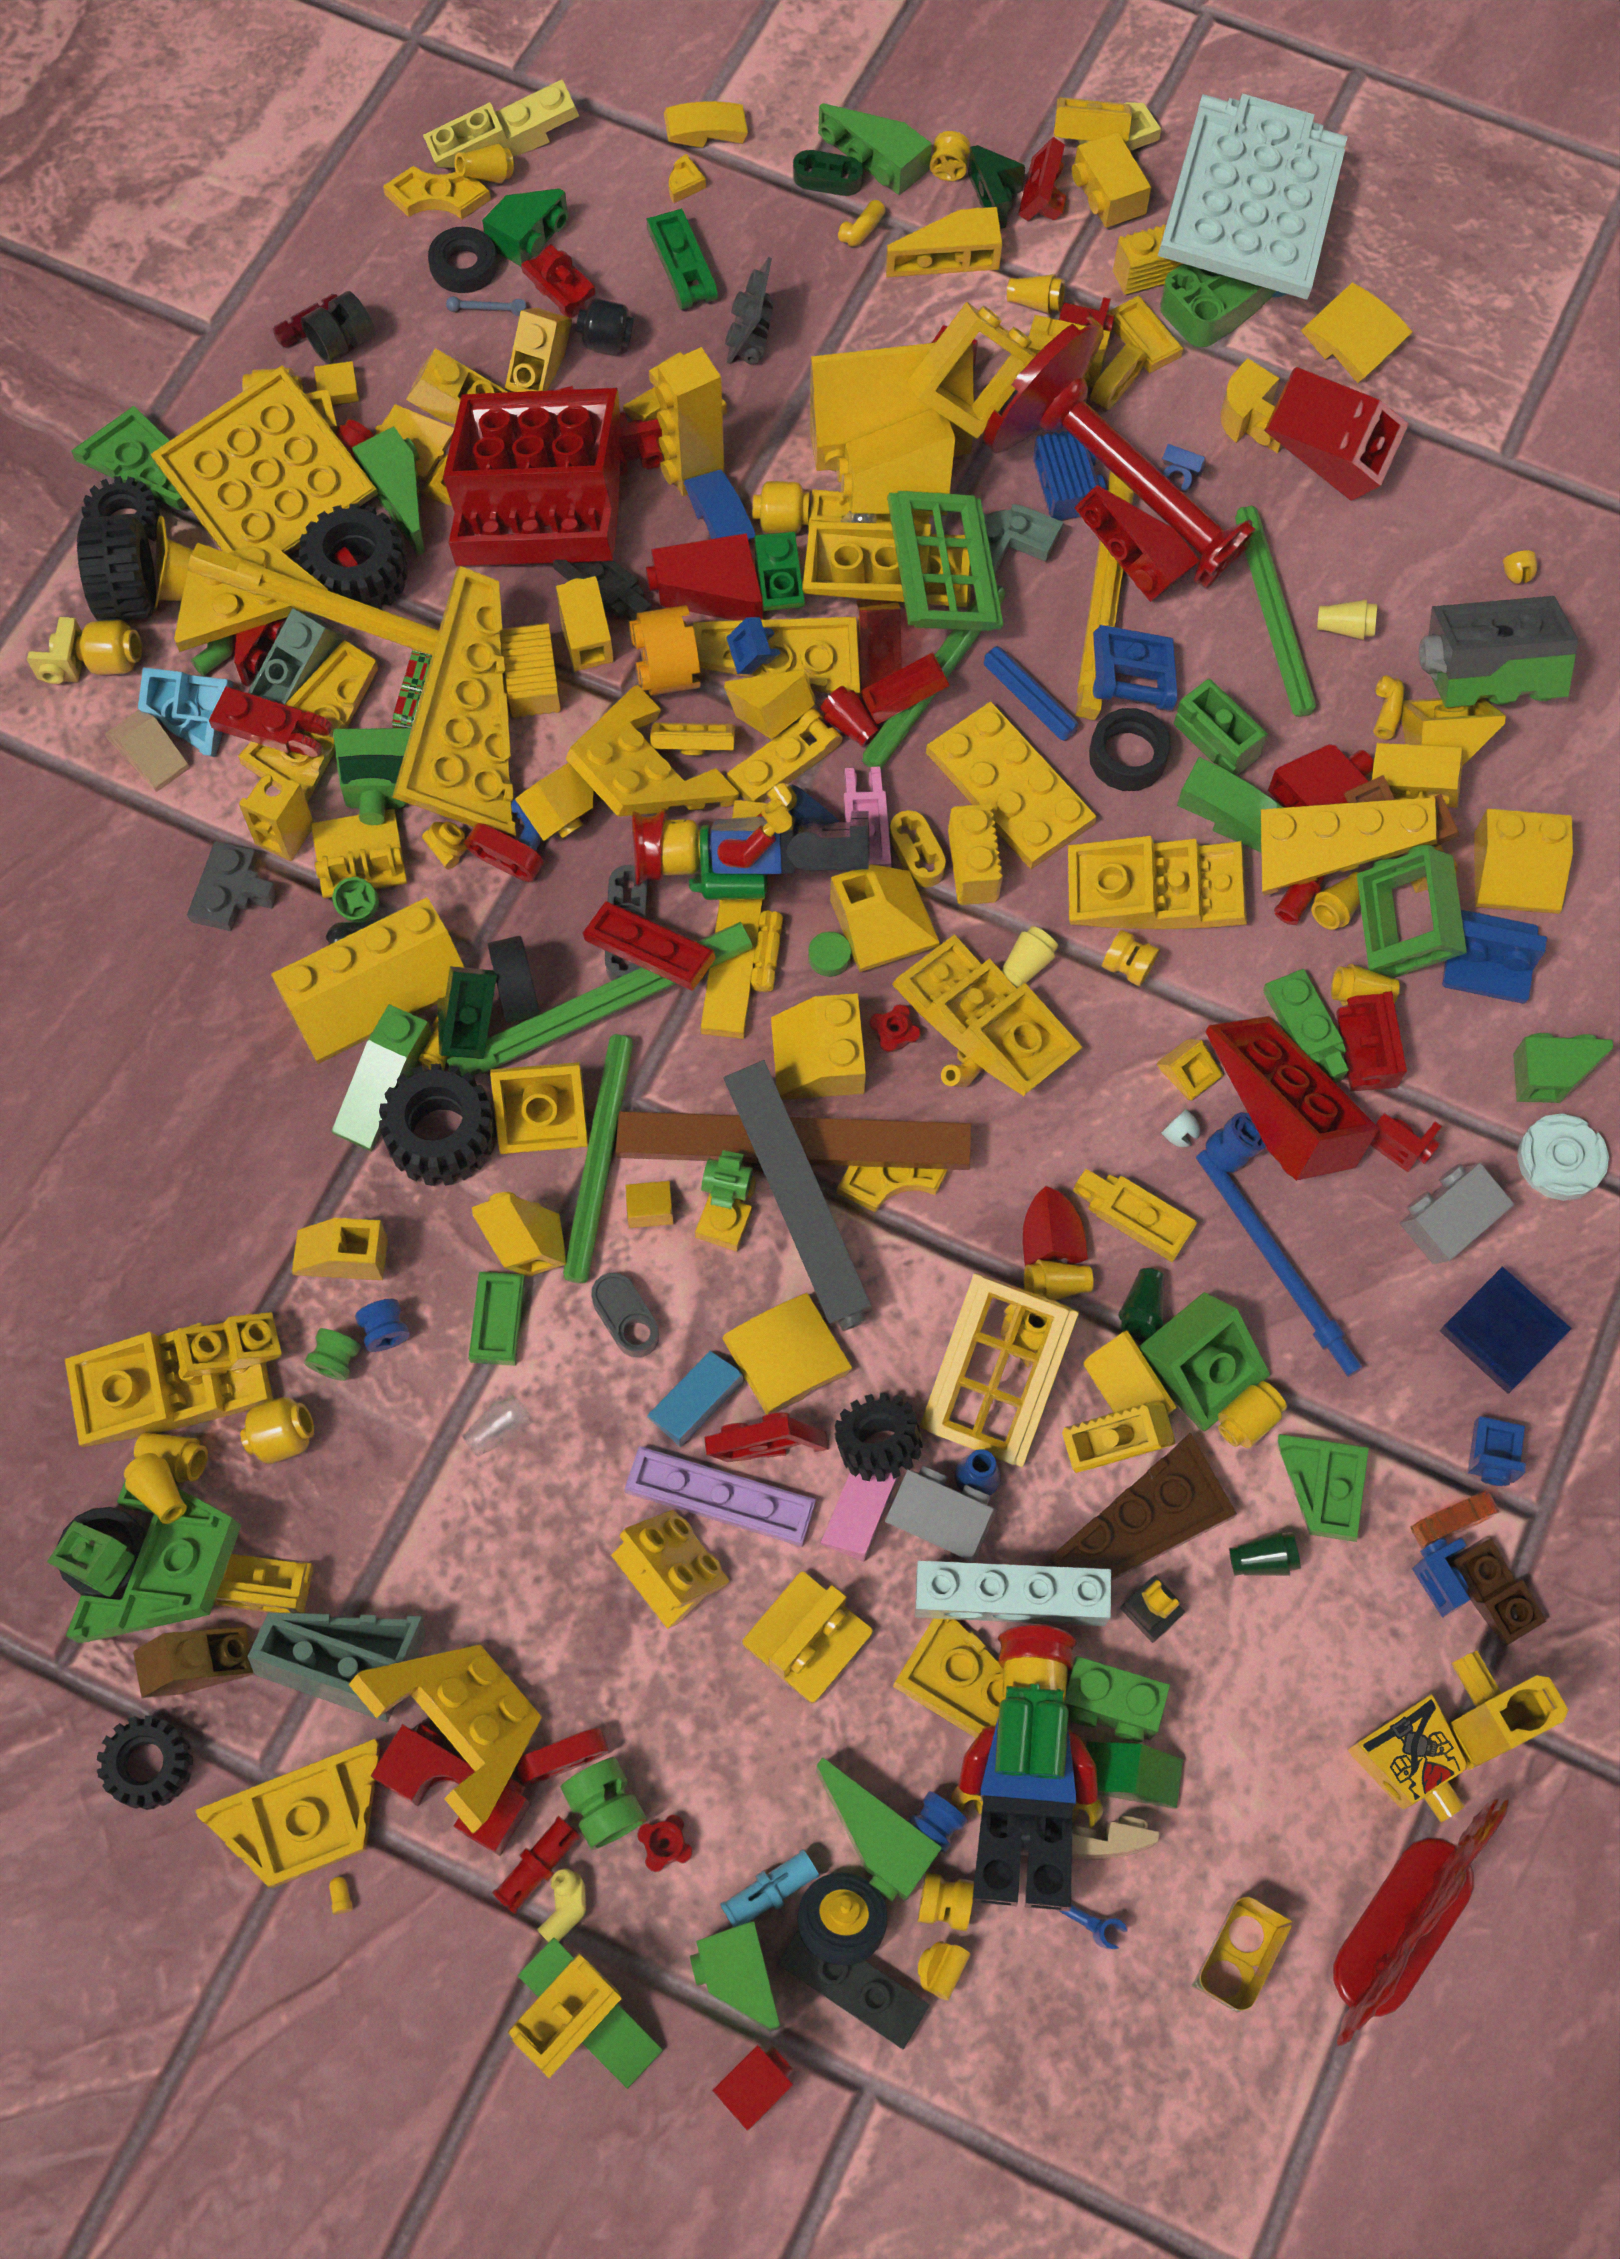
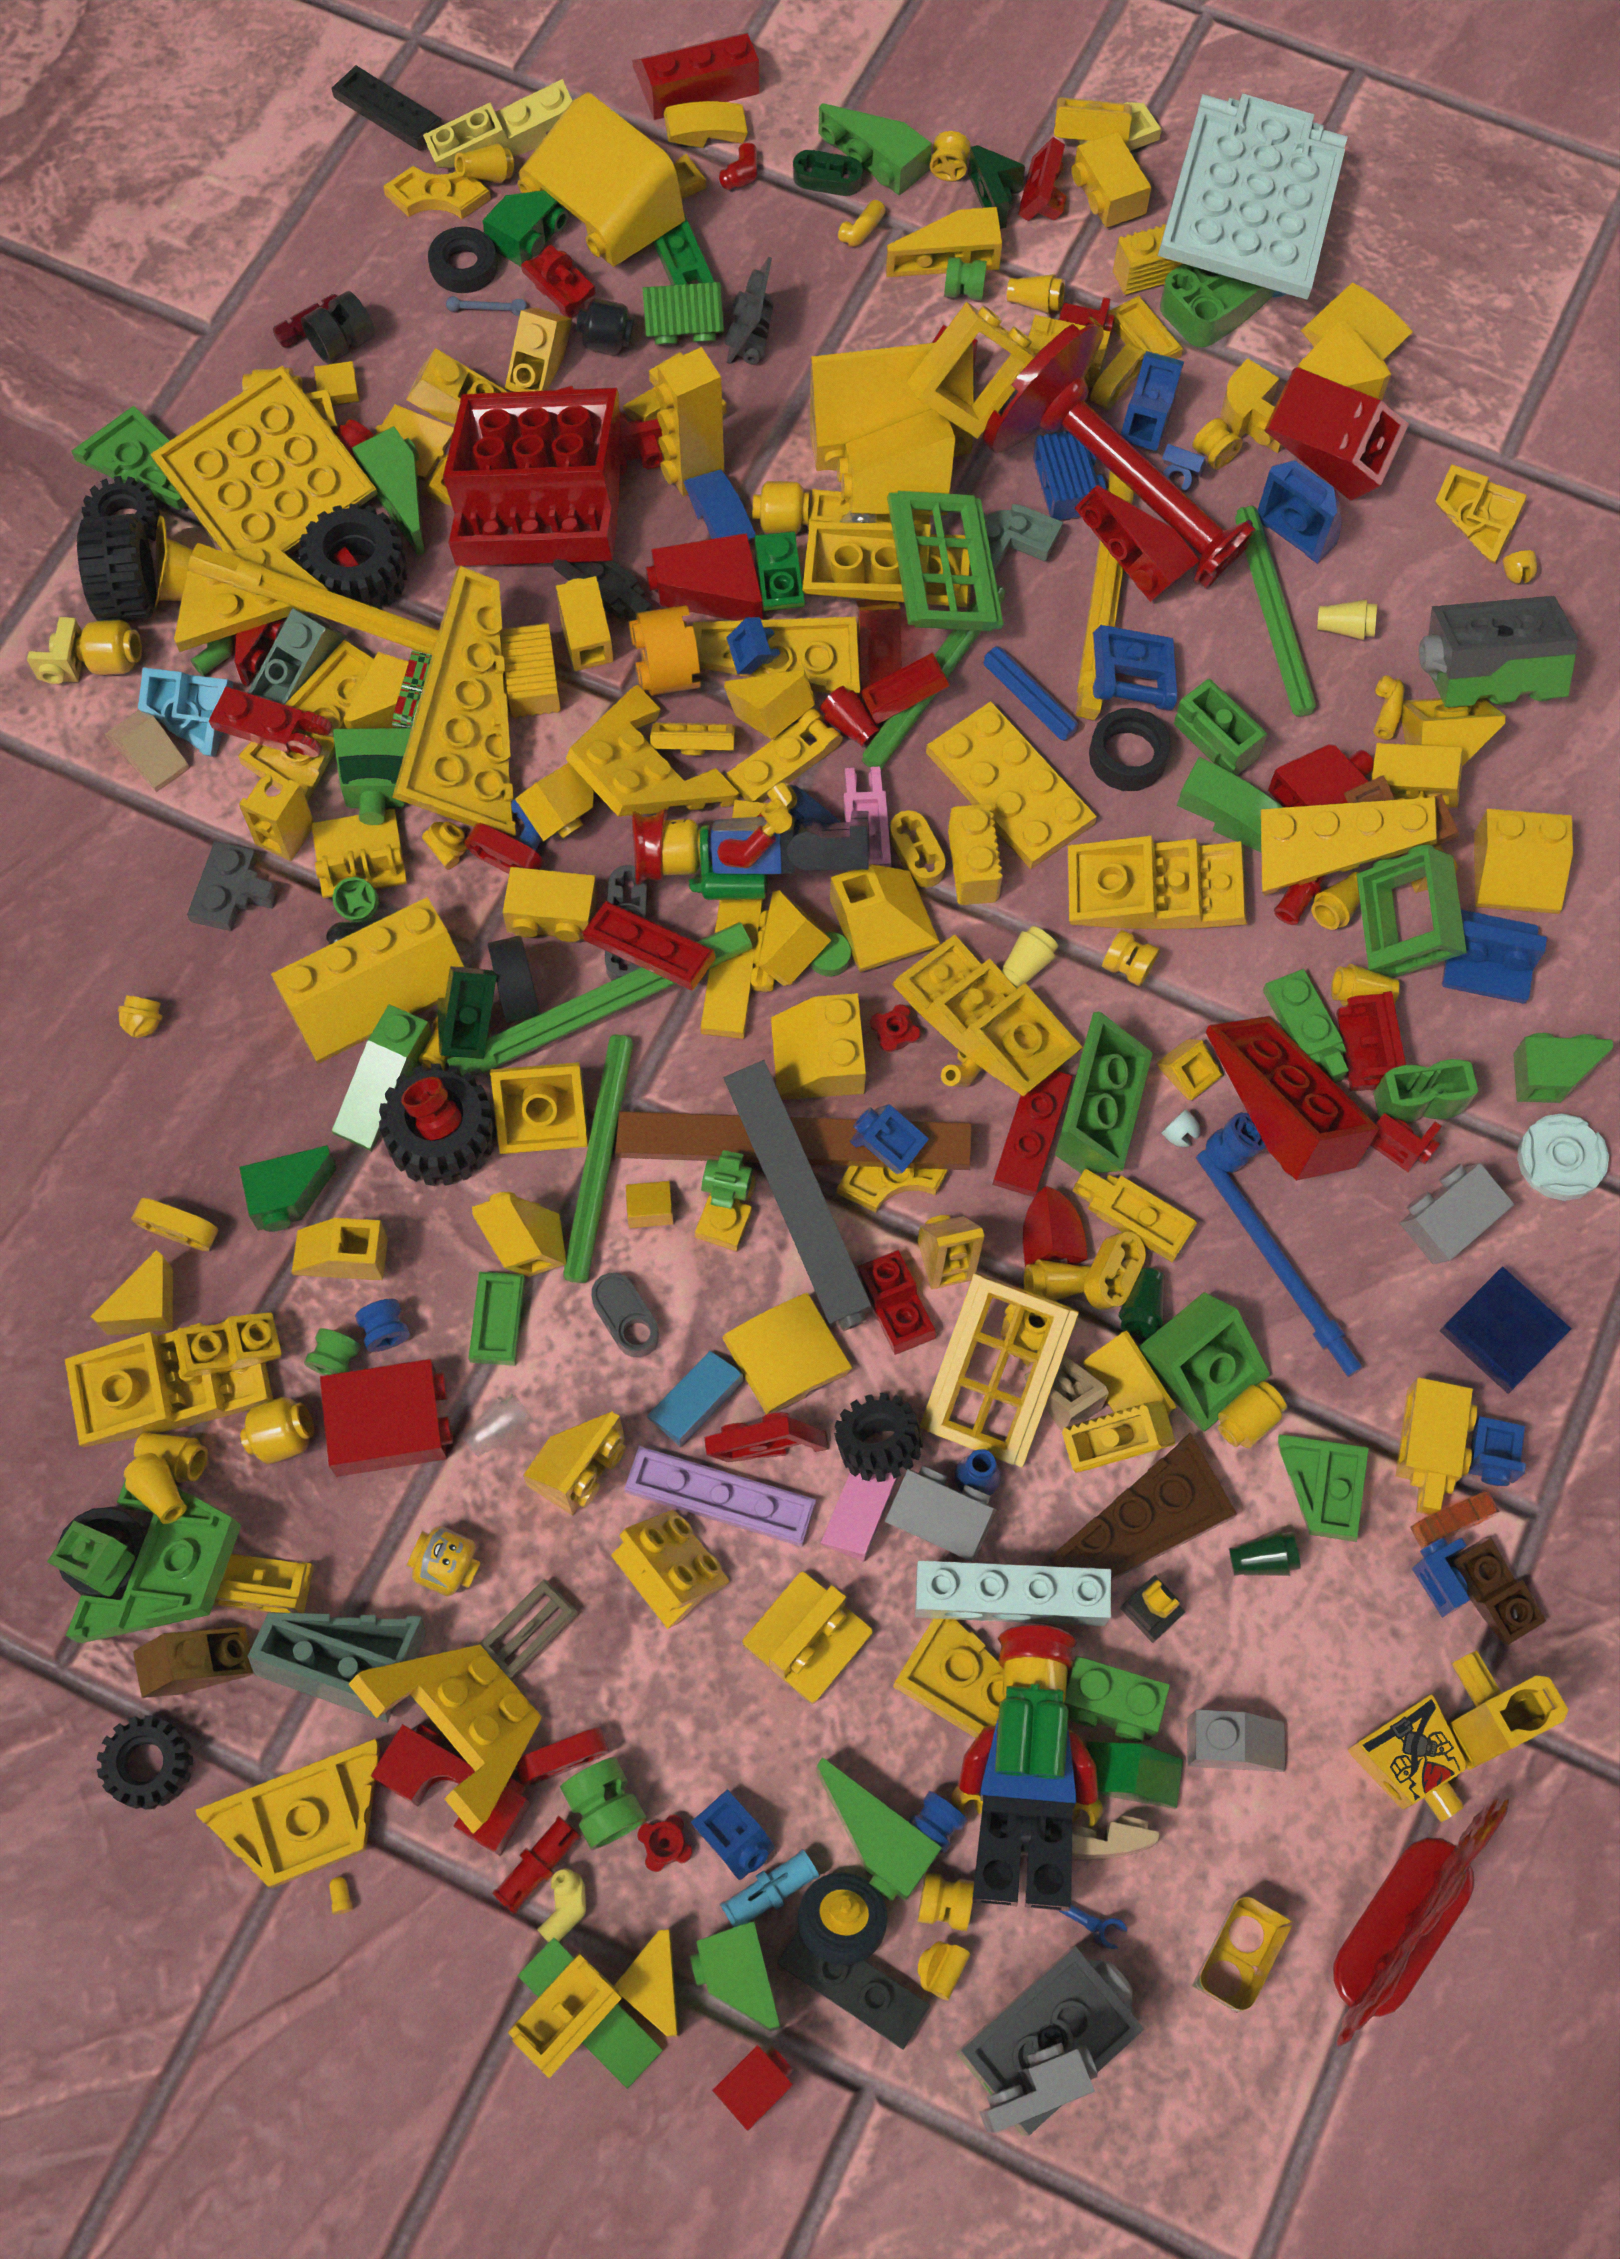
(139, 1016): none -> yellow plate
(141, 1302): none -> yellow slope
(174, 1224): none -> yellow beam
(285, 1186): none -> green slope
(377, 694): none -> yellow slope
(385, 107): none -> pearl dark grey plate
(385, 1417): none -> red brick
(429, 1104): none -> red wheel
(443, 1561): none -> yellow head
(541, 1641): none -> dark tan tile
(549, 903): none -> yellow brick
(574, 1460): none -> yellow slope
(607, 179): none -> yellow windscreen
(651, 1984): none -> yellow slope
(683, 311): none -> bright green brick
(698, 73): none -> red slope
(734, 1835): none -> blue bracket
(741, 171): none -> red arm
(789, 940): none -> yellow slope
(888, 1137): none -> blue bracket
(896, 1302): none -> red slope
(950, 1249): none -> yellow slope
(965, 278): none -> bright green wheel
(1032, 1135): none -> red plate
(1050, 2081): none -> light grey plate
(1068, 2004): none -> dark grey piece
(1074, 1395): none -> tan slope
(1104, 1099): none -> bright green slope
(1119, 1273): none -> yellow beam
(1152, 400): none -> blue brick
(1217, 443): none -> yellow wheel
(1235, 1741): none -> light grey slope
(1301, 509): none -> blue slope
(1348, 361): none -> yellow slope
(1429, 1092): none -> bright green brick
(1435, 1440): none -> yellow hinge
(1480, 509): none -> yellow slope

